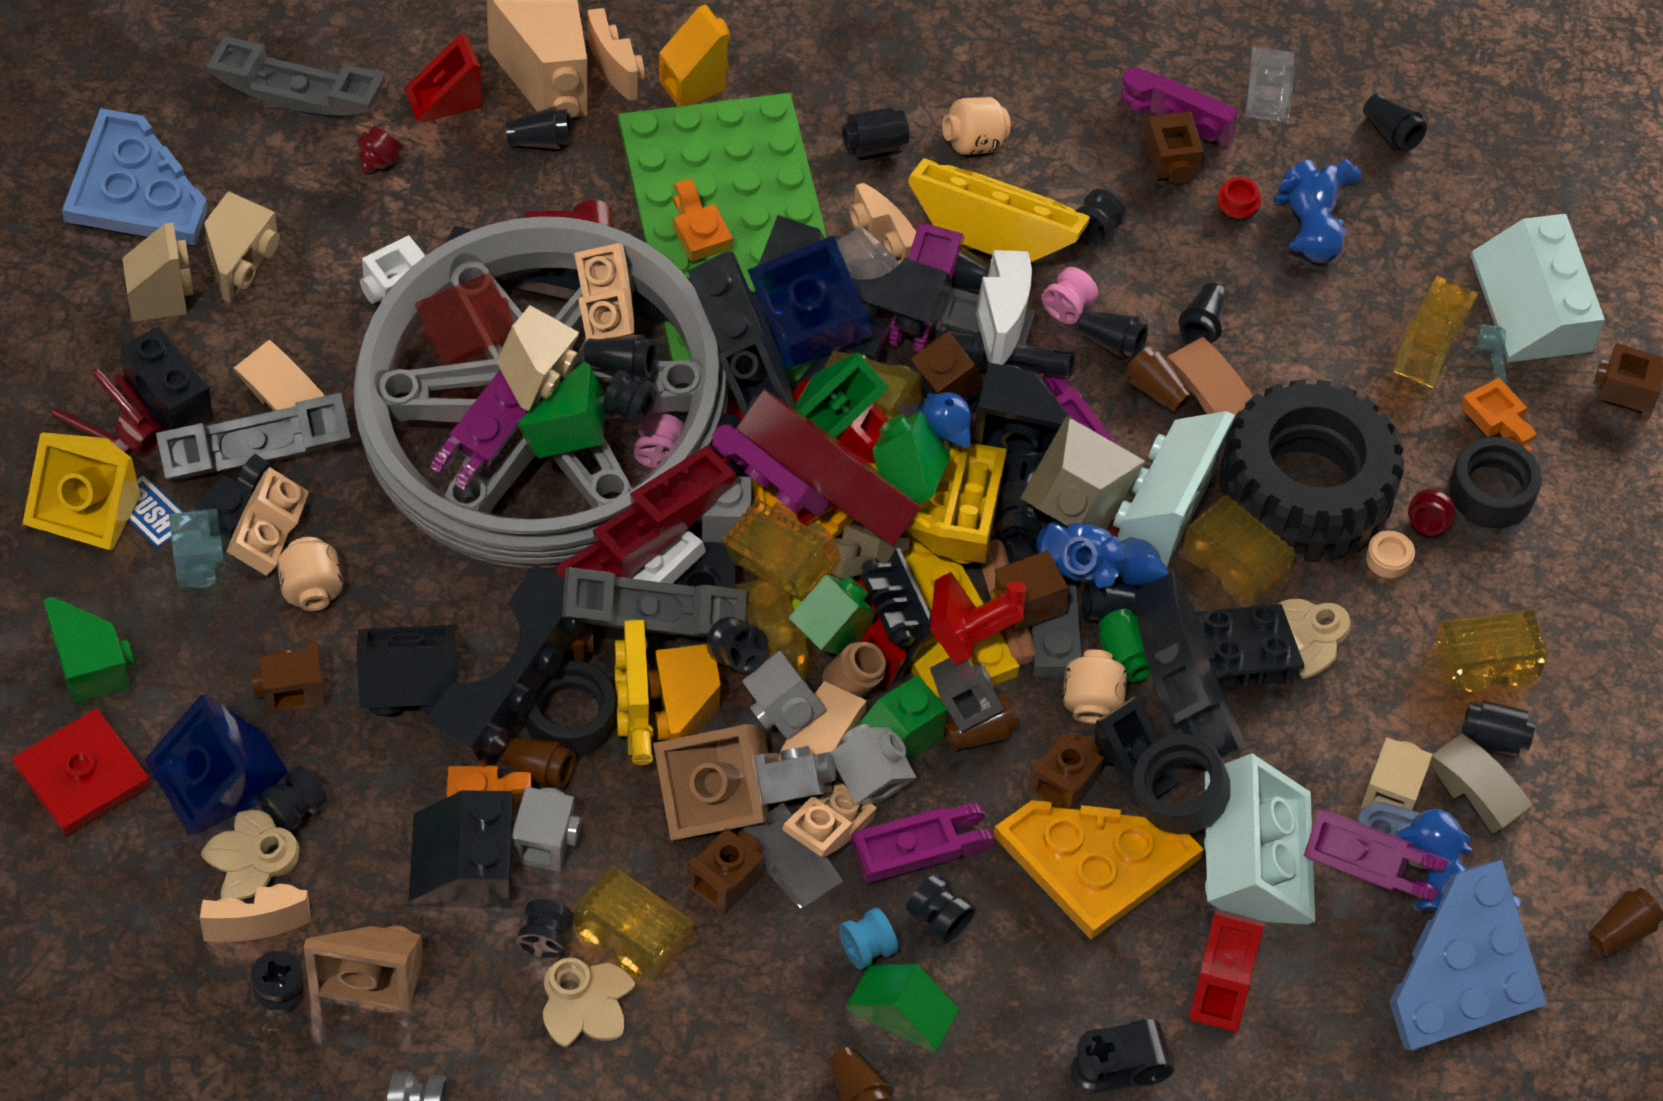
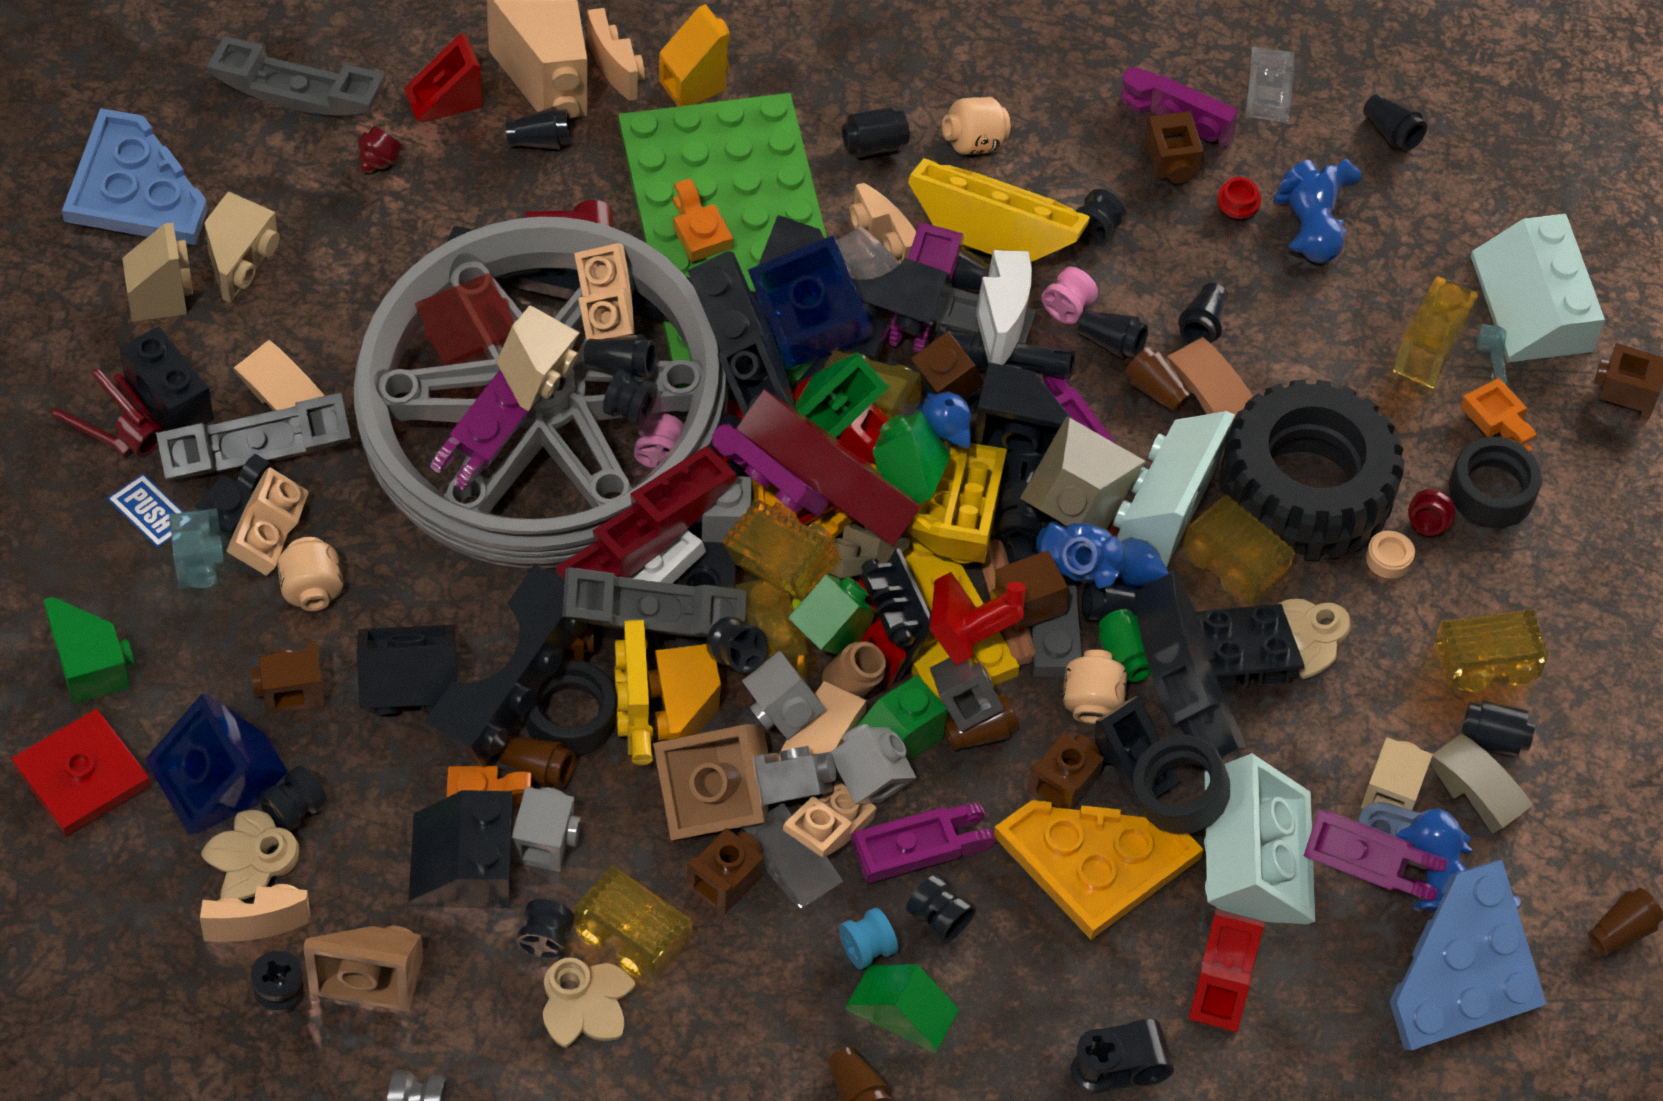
(81, 489): yellow slope -> none
(387, 266): white brick -> none
(569, 418): green slope -> none

